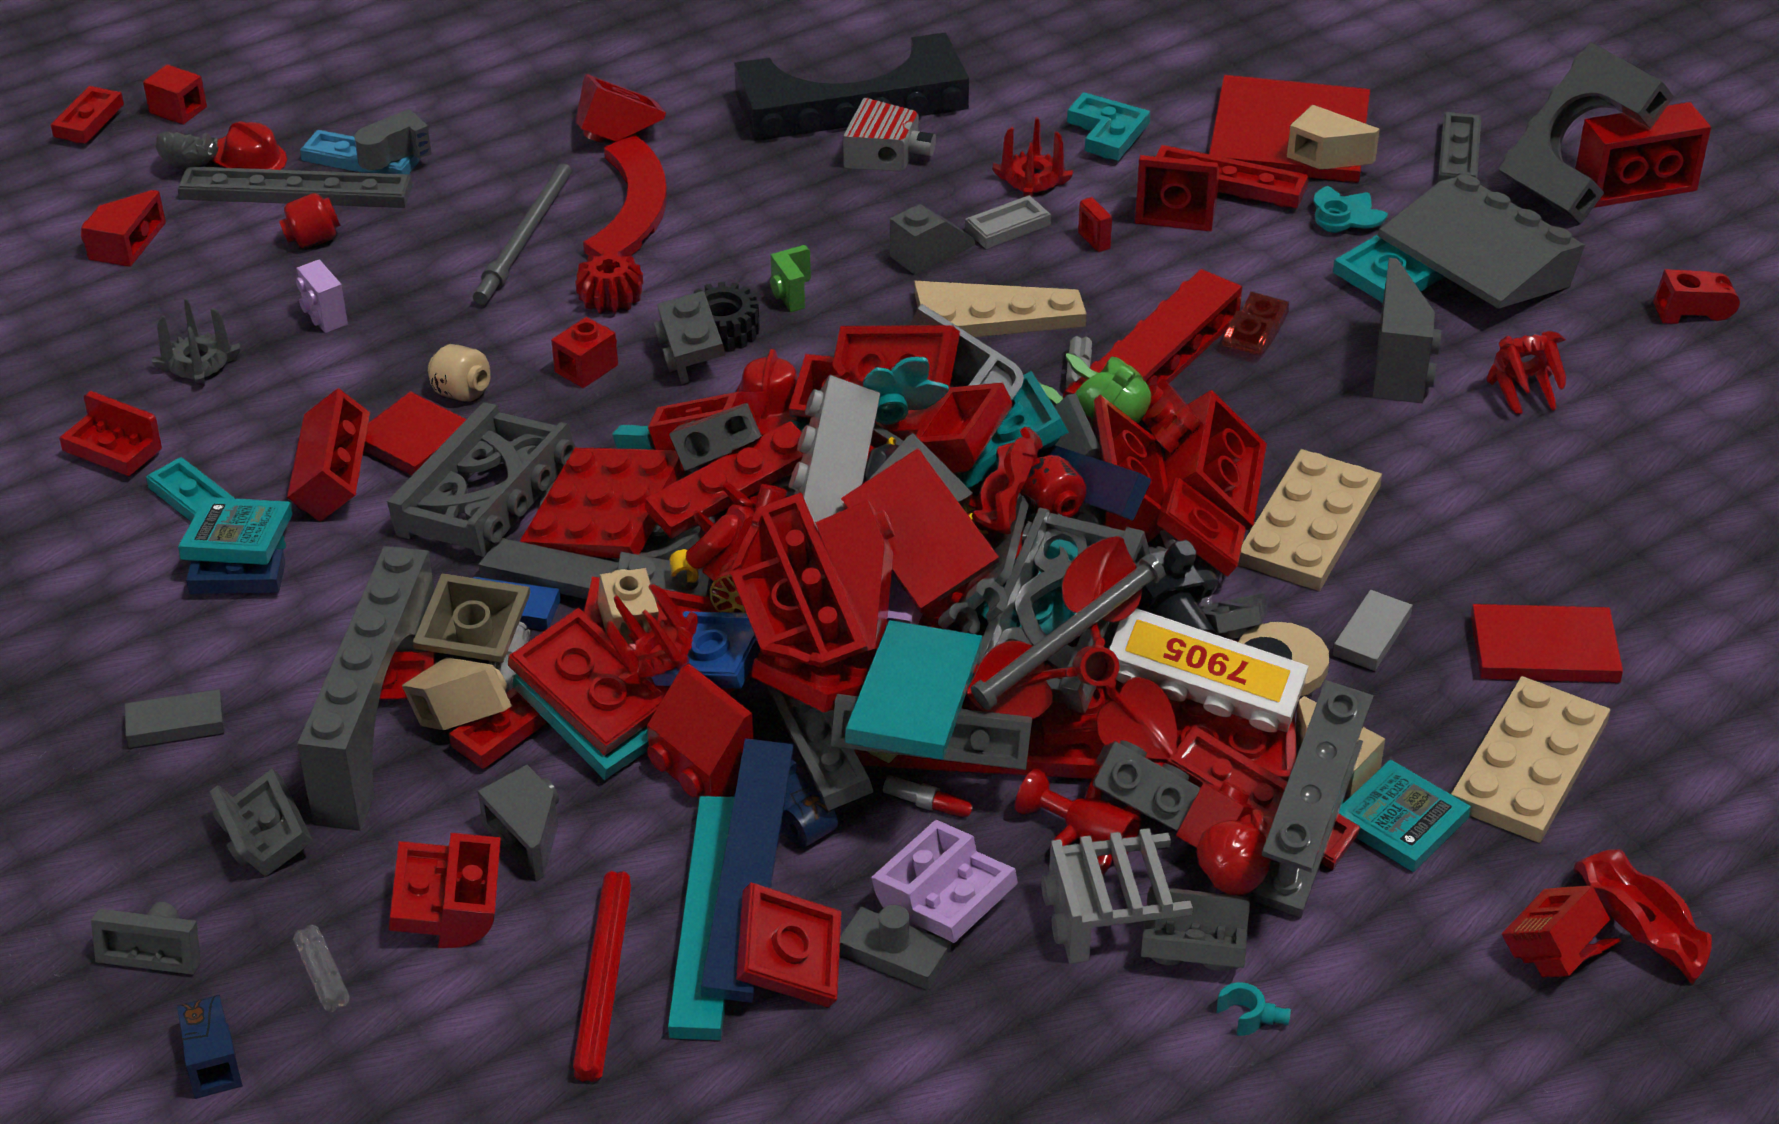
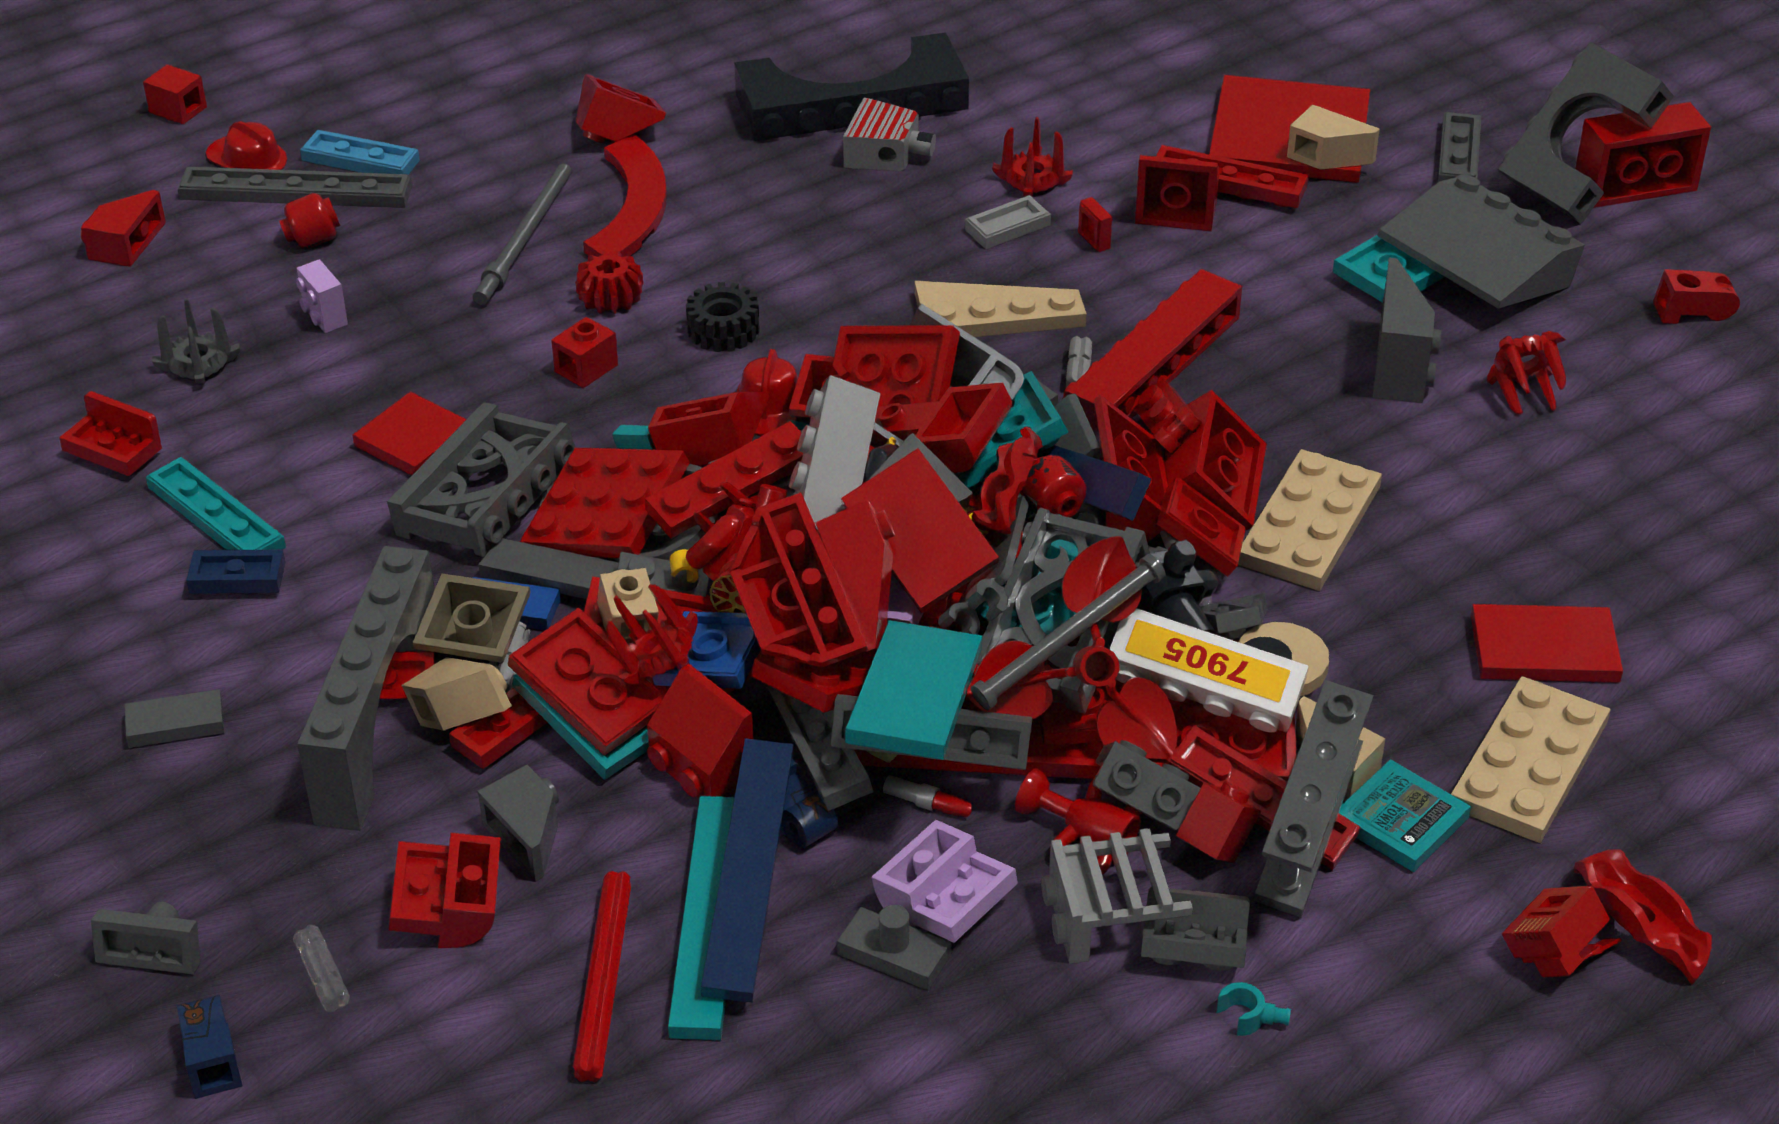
(87, 114): red plate -> none
(185, 150): dark grey hair -> none
(235, 530): teal tile -> none
(261, 823): dark grey bracket -> none
(329, 455): red brick -> none
(392, 140): dark grey leg -> none
(459, 372): tan head -> none
(689, 332): dark grey bracket -> none
(714, 435): dark grey leg -> none
(788, 274): bright green bracket -> none
(789, 945): red tile -> none
(903, 389): teal plate -> none
(925, 239): dark grey slope -> none
(1111, 123): teal plate -> none
(1116, 383): bright green hair -> none
(1233, 852): red hair -> none
(1256, 324): clear red slope -> none
(1341, 212): teal plate -> none
(1372, 630): light grey tile -> none

